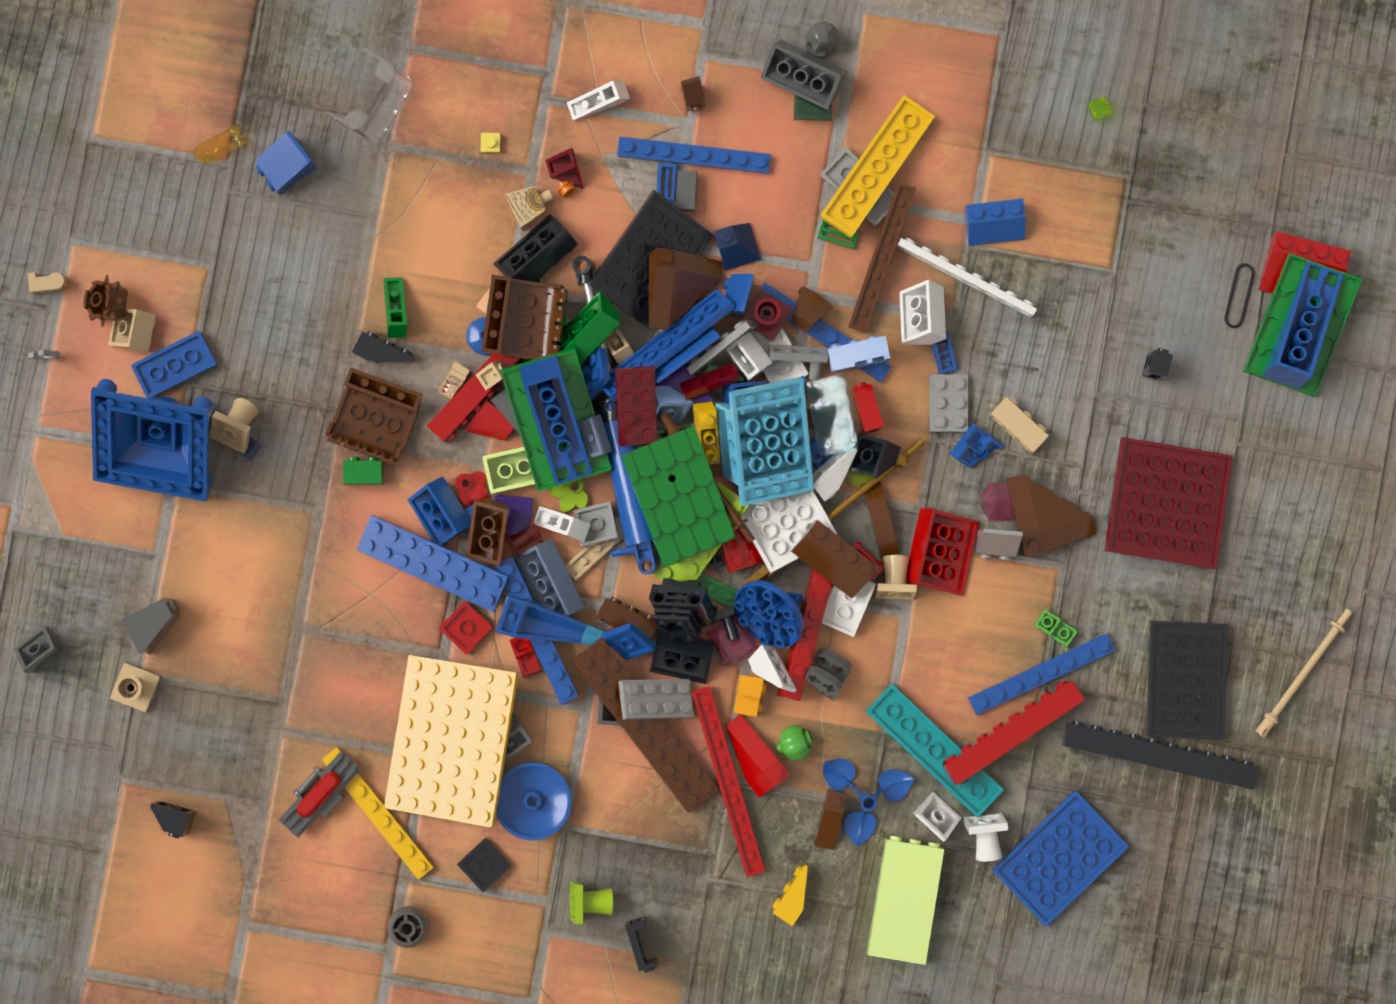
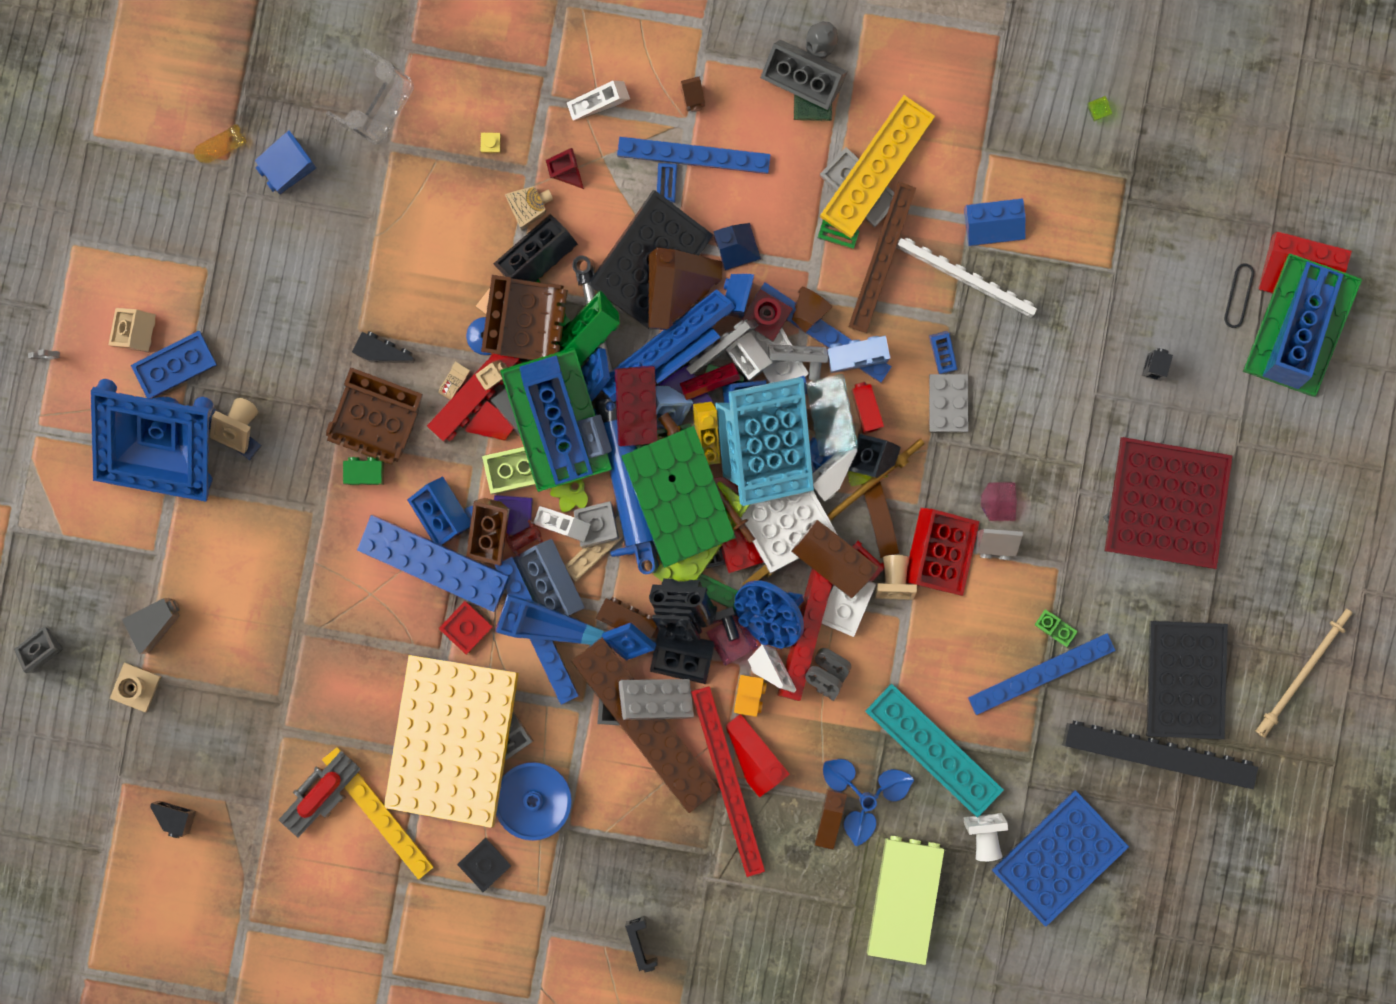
(46, 284): tan leg -> none
(106, 301): reddish brown brick -> none
(395, 308): green slope -> none
(397, 933): dark grey wheel -> none
(475, 488): red plate -> none
(525, 656): red slope -> none
(566, 189): orange plate -> none
(588, 902): lime plant -> none
(618, 346): tan slope -> none
(686, 190): dark grey slope -> none
(792, 902): yellow slope -> none
(795, 742): bright green plant -> none
(922, 314): white slope -> none
(937, 816): white slope -> none
(974, 446): blue slope -> none
(1013, 732): red brick -> none
(1019, 424): tan brick -> none
(1045, 518): reddish brown slope -> none

